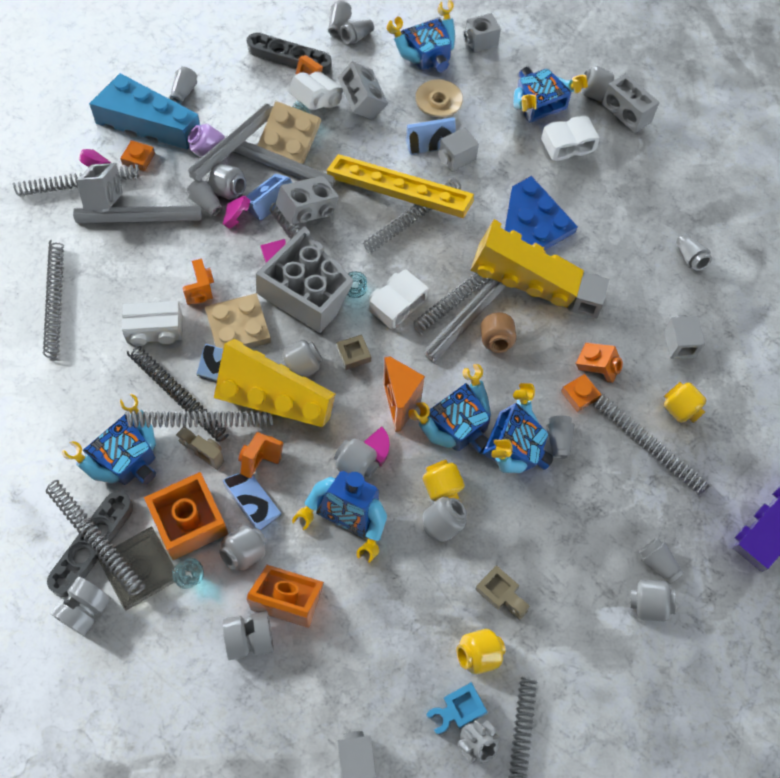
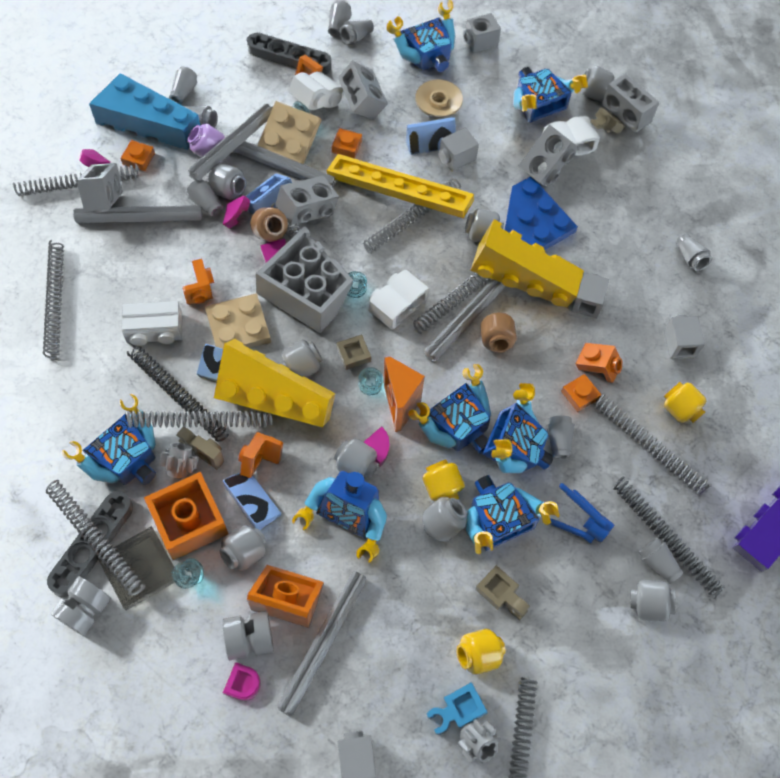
(179, 460): none -> light grey gear
(206, 115): none -> light grey cone
(242, 683): none -> dark pink tile
(269, 224): none -> medium nougat head
(321, 644): none -> light grey axle
(346, 143): none -> orange plate
(373, 389): none -> clear light blue bush
(479, 222): none -> light grey head
(504, 514): none -> torso
(543, 152): none -> light grey brick
(597, 525): none -> blue plant
(607, 121): none -> dark tan plate
(718, 590): none -> dark grey piece

